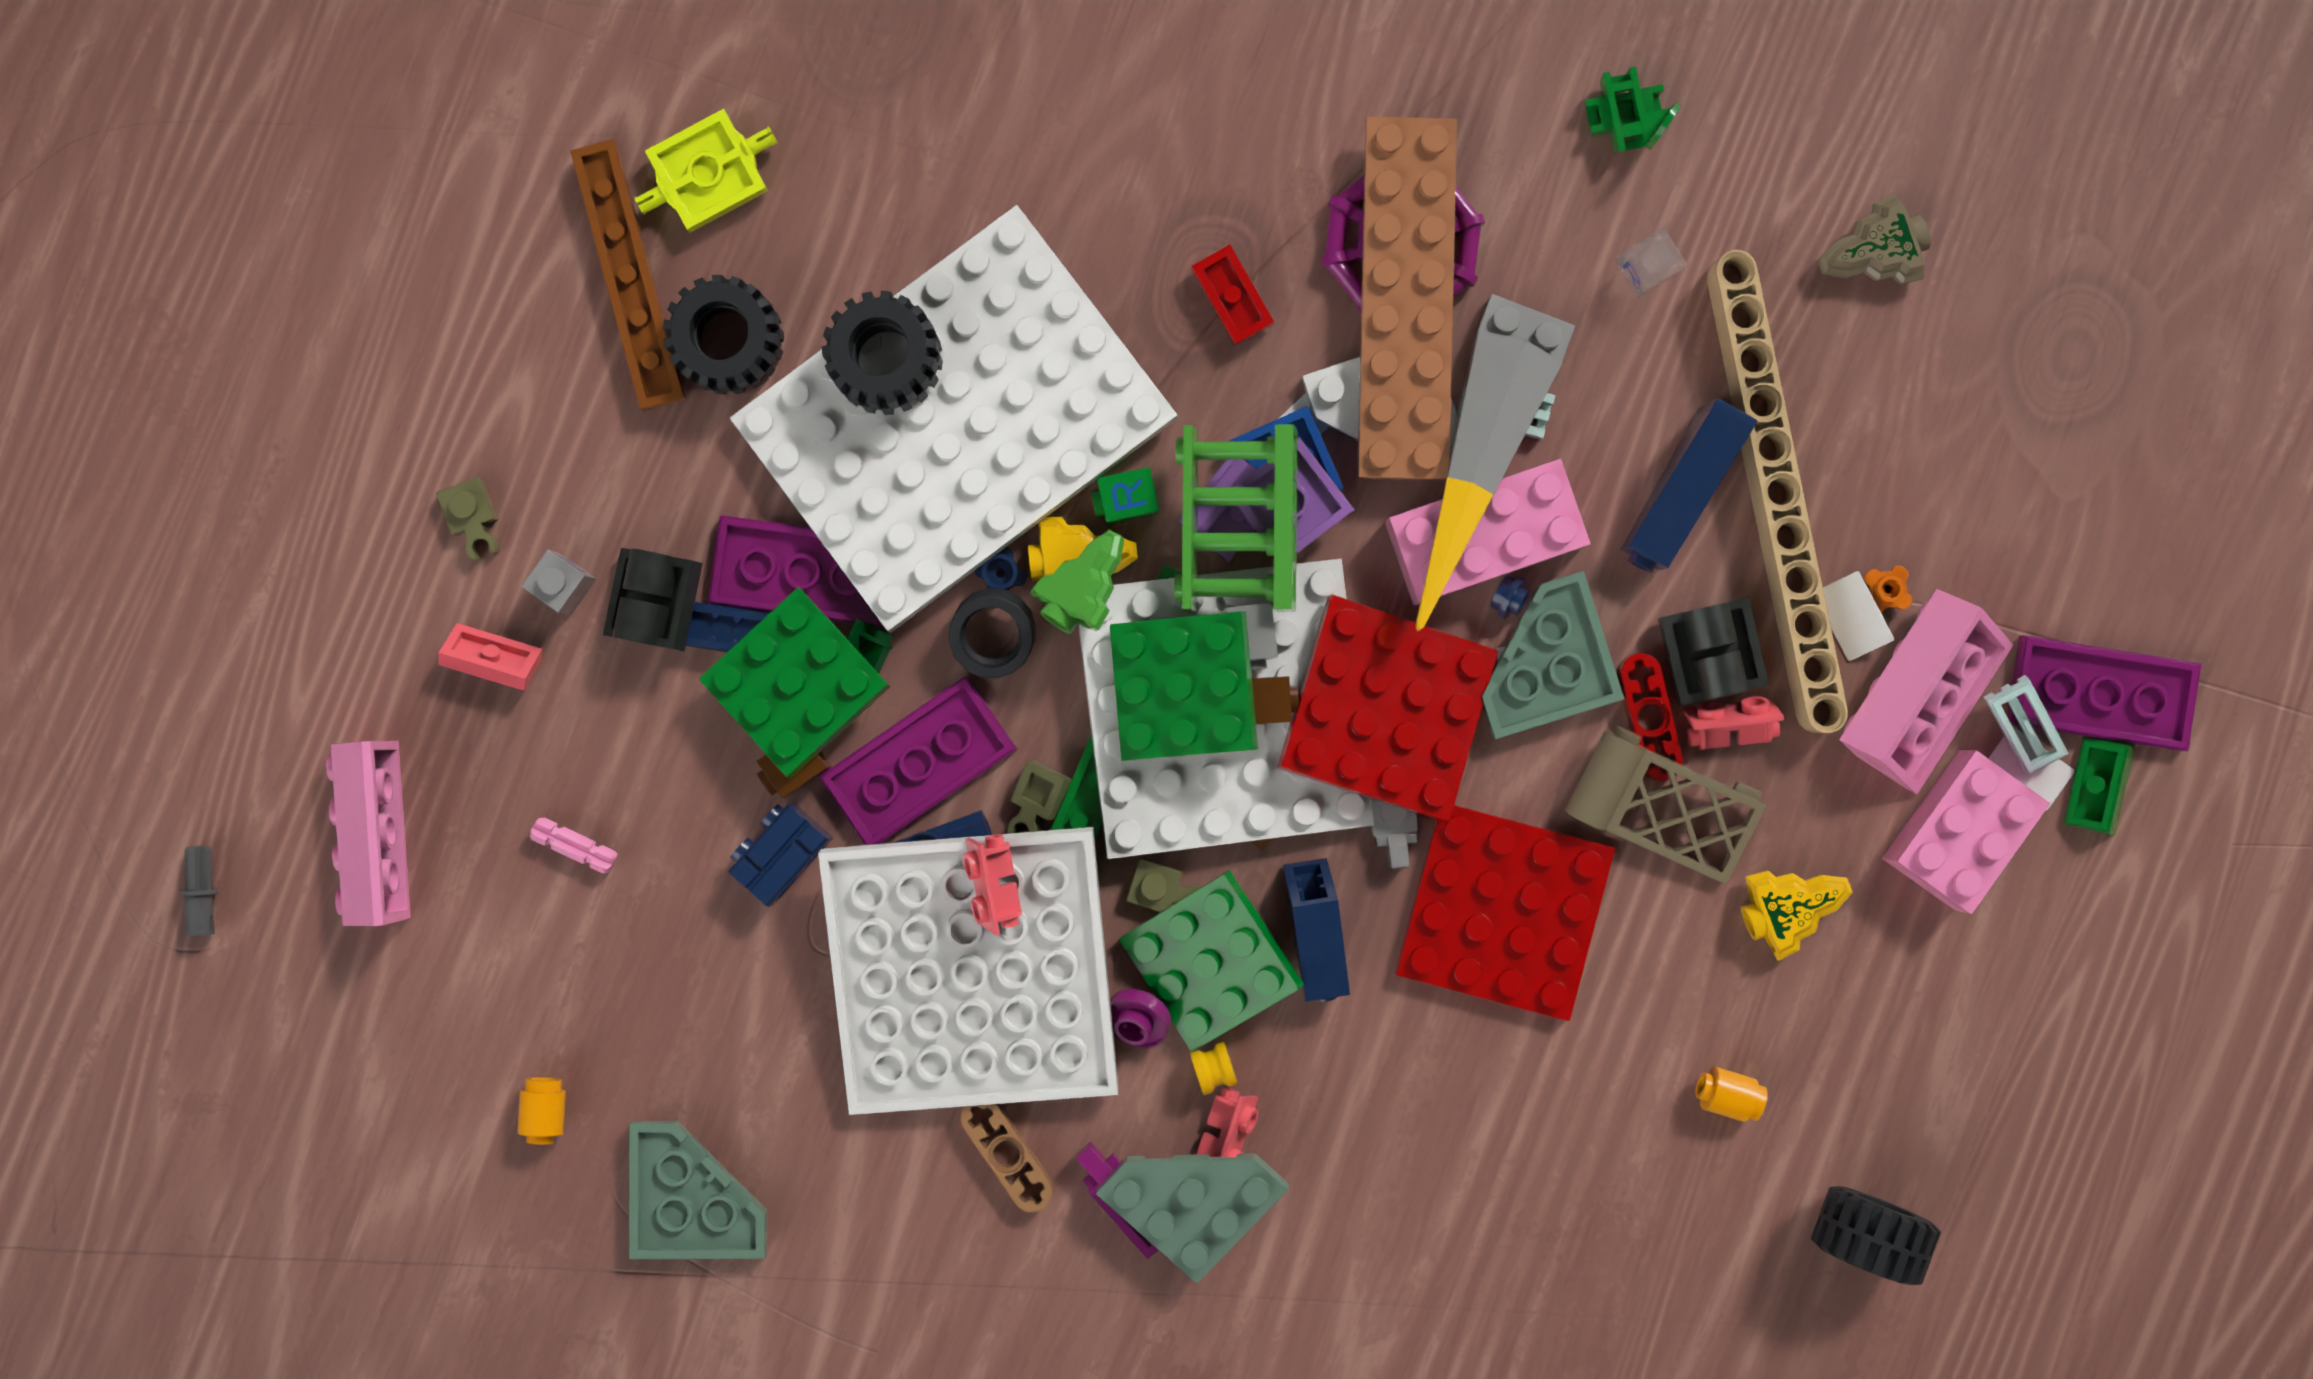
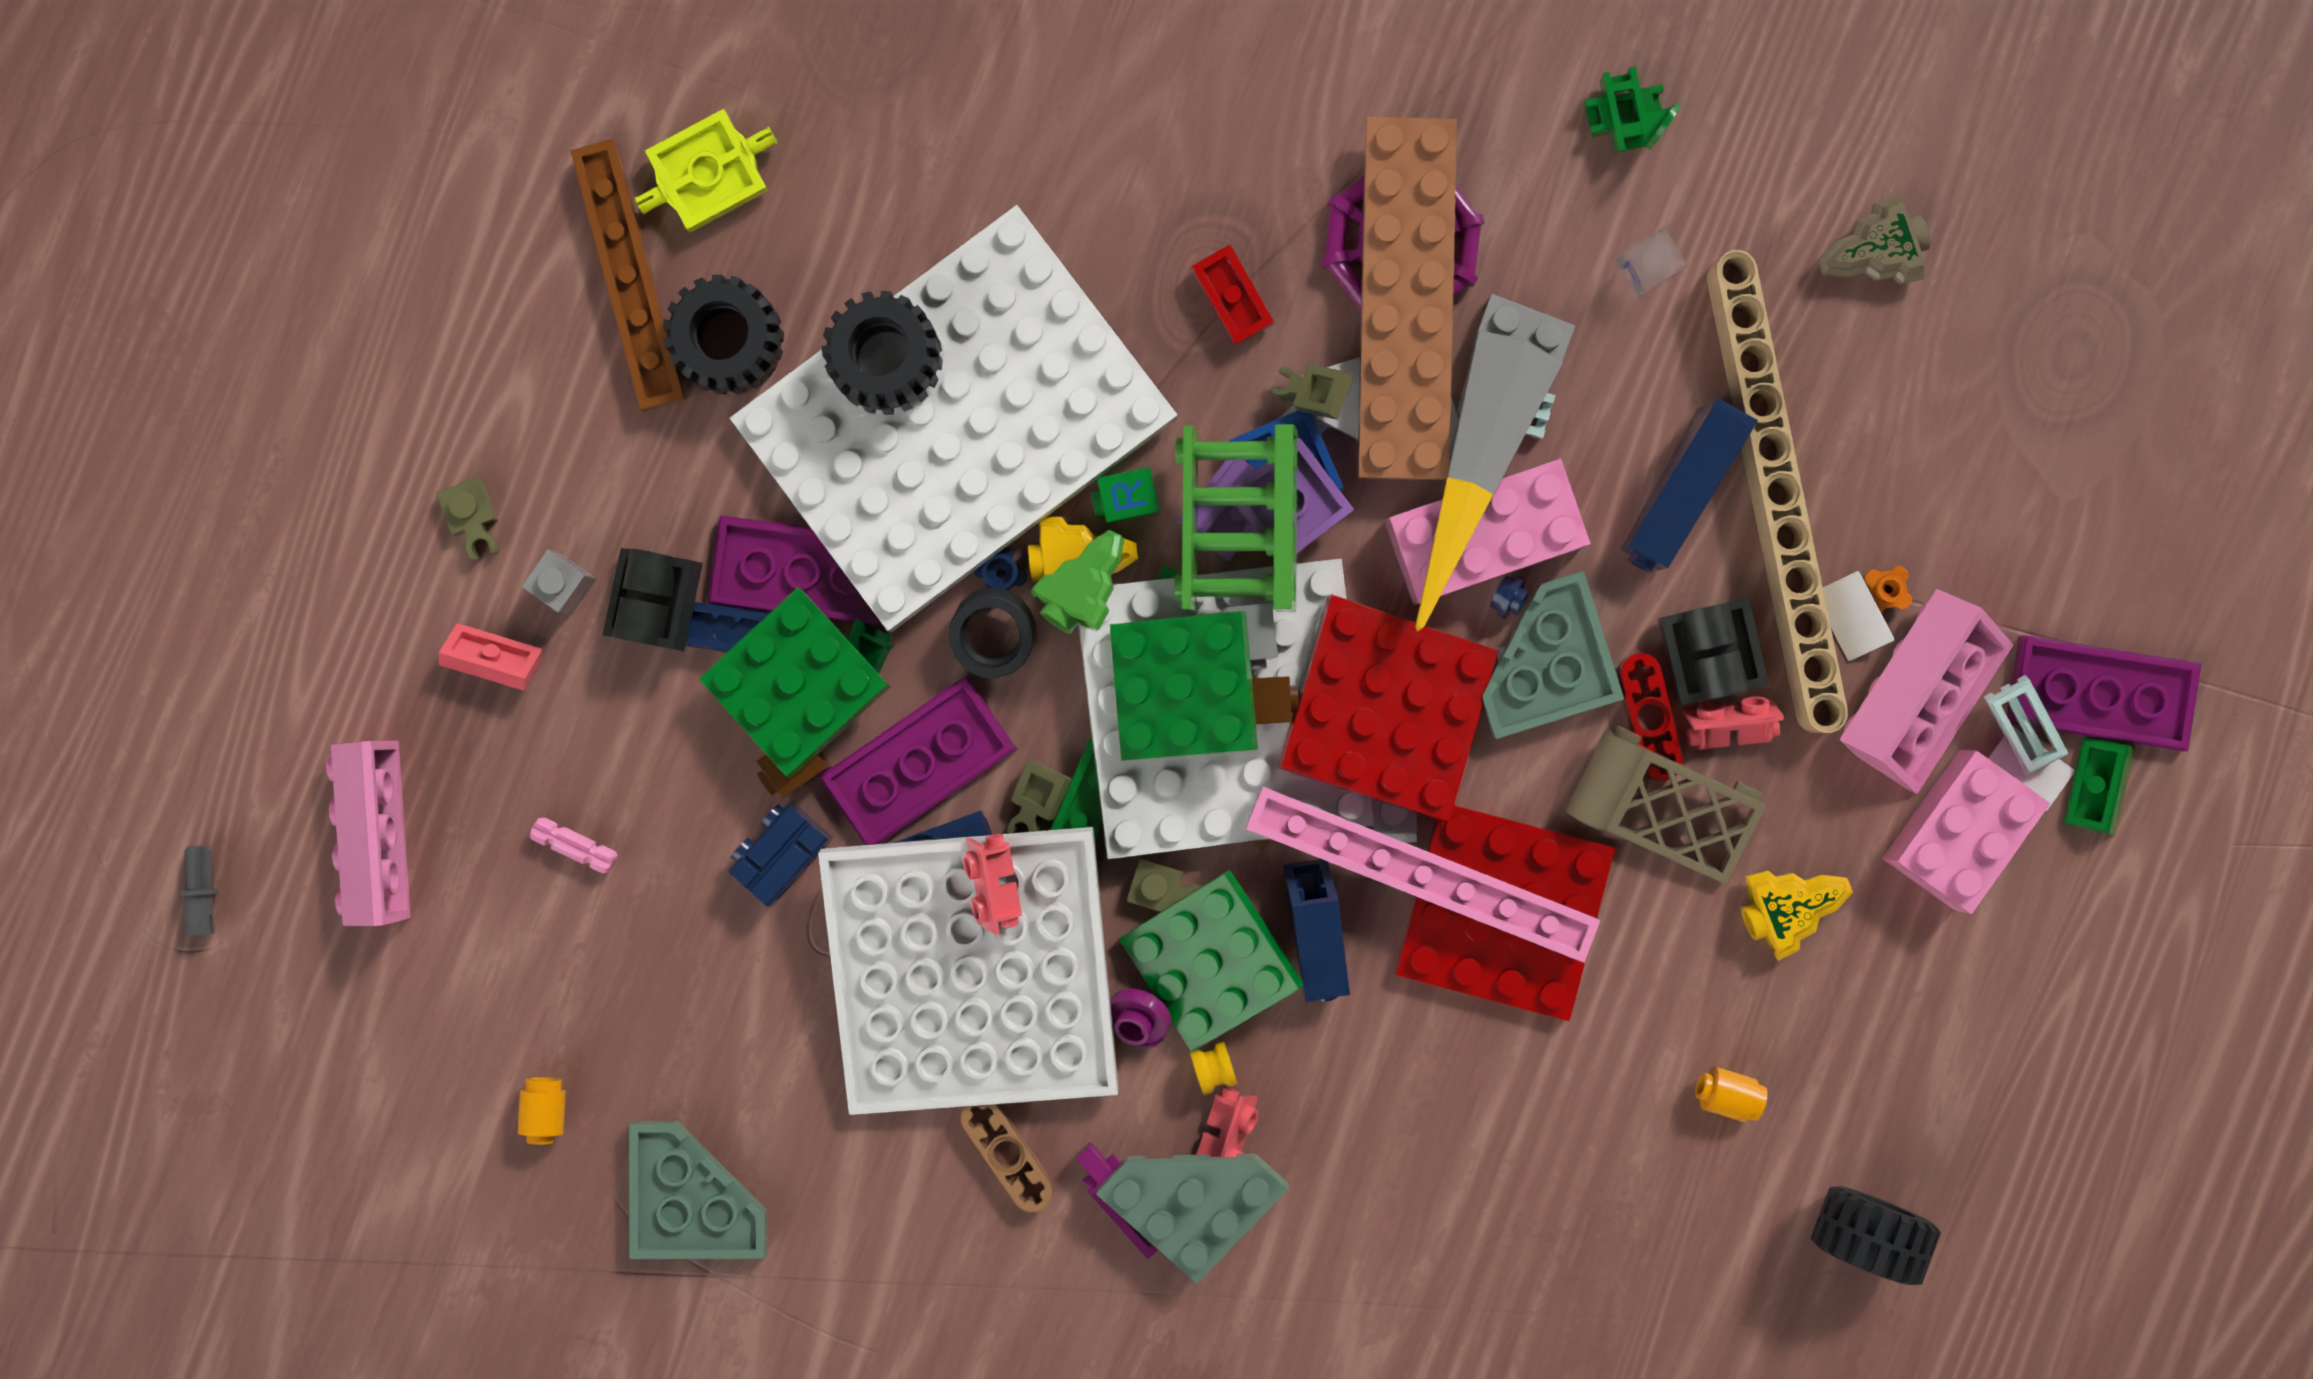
(1317, 392): none -> olive plate
(1422, 874): none -> bright pink plate

